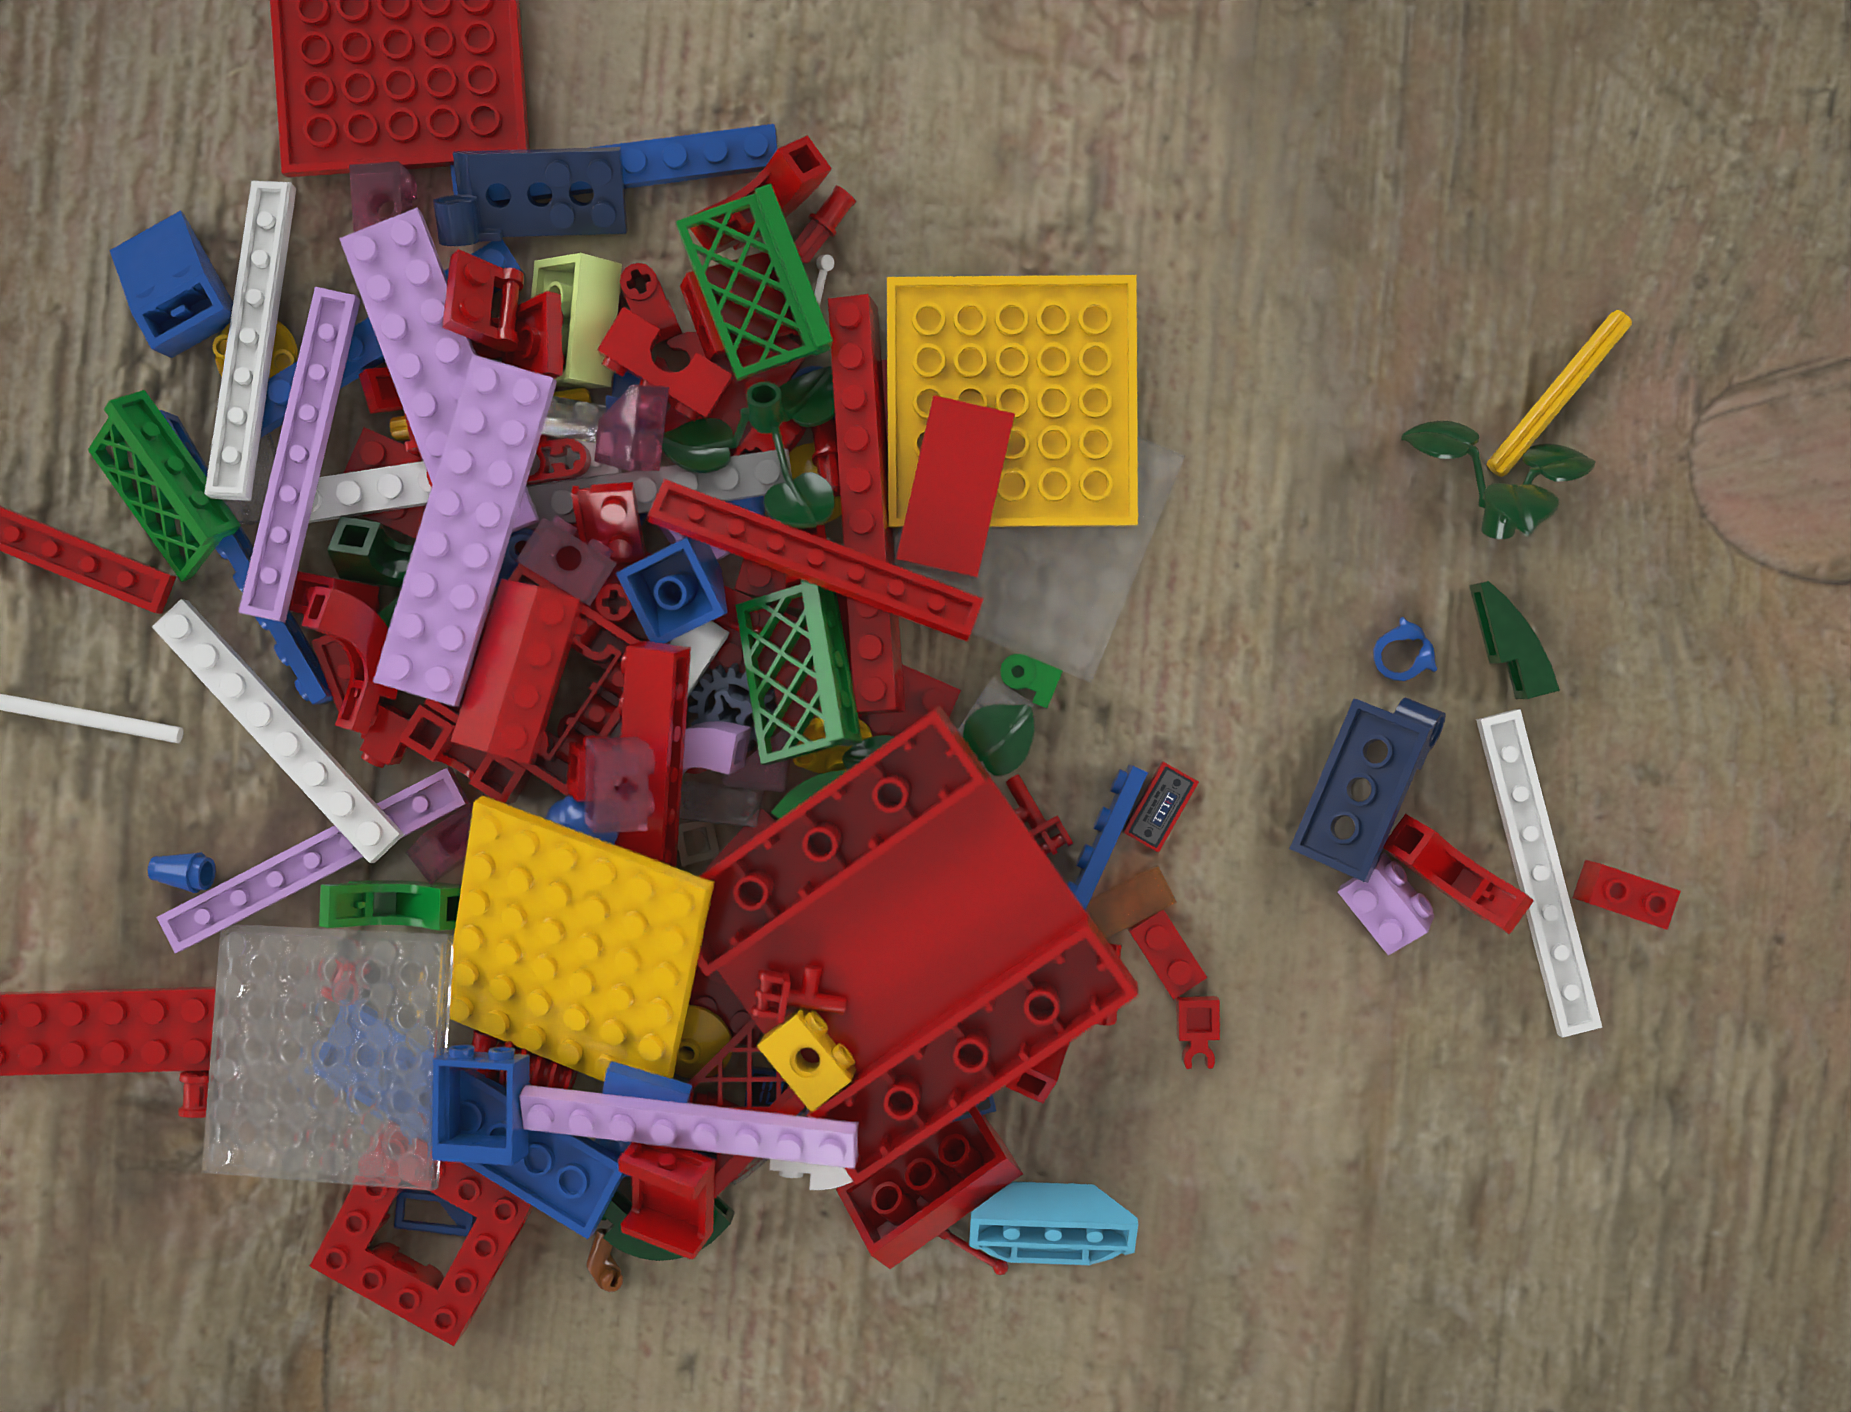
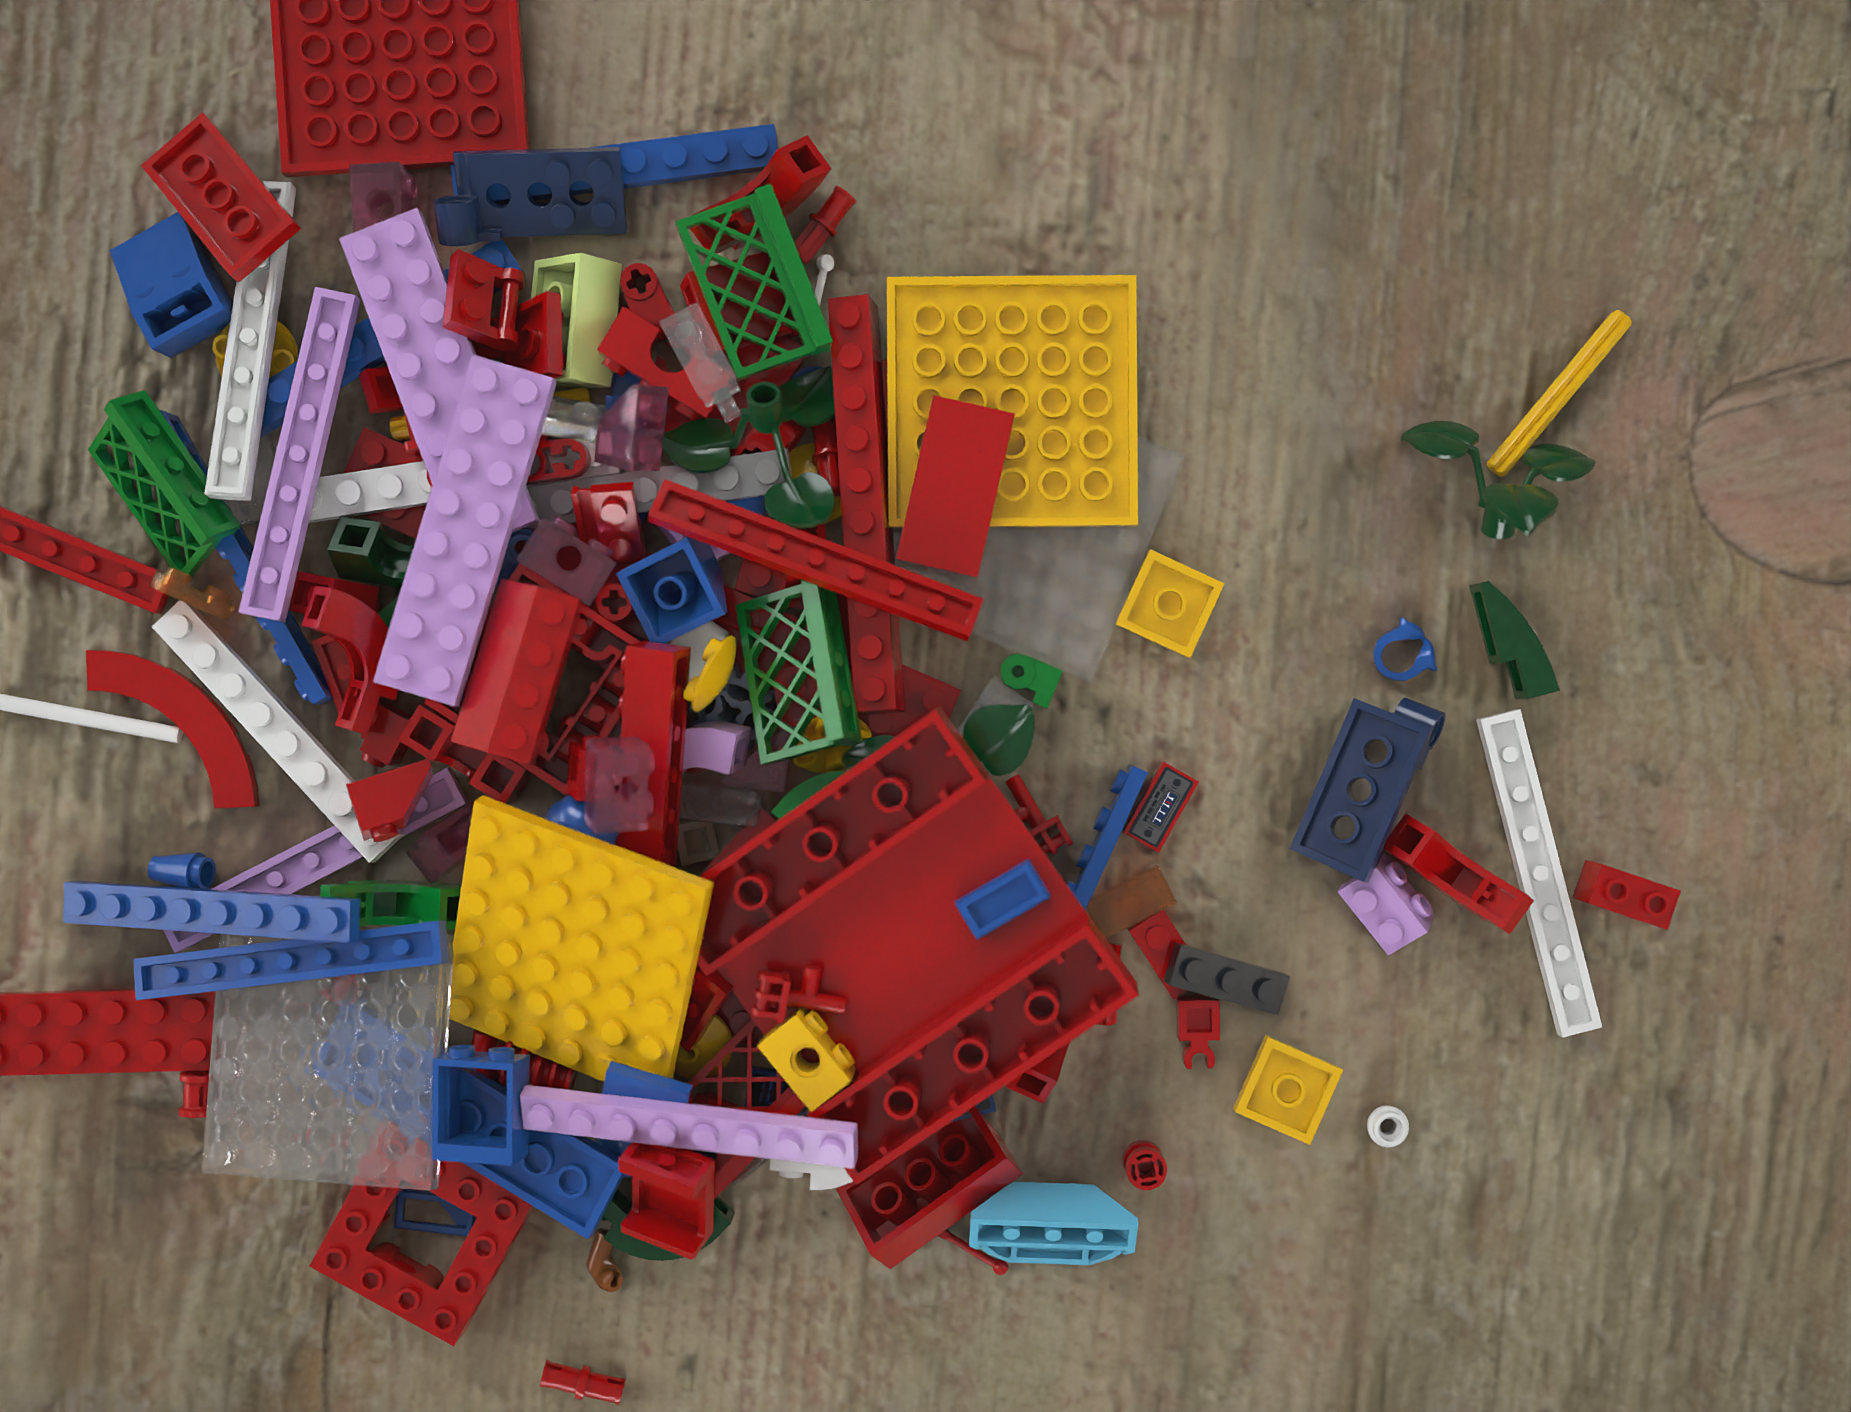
(177, 585): none -> clear orange plate
(191, 709): none -> red tile
(212, 911): none -> plate
(220, 197): none -> red plate
(290, 961): none -> blue plate
(388, 799): none -> red slope
(582, 1382): none -> red pin
(702, 359): none -> clear hinge
(704, 1003): none -> red plate
(715, 674): none -> yellow dish
(1002, 898): none -> blue tile
(1138, 1159): none -> red wheel
(1169, 603): none -> yellow plate
(1226, 978): none -> black plate
(1287, 1089): none -> yellow plate
(1396, 1134): none -> white plate

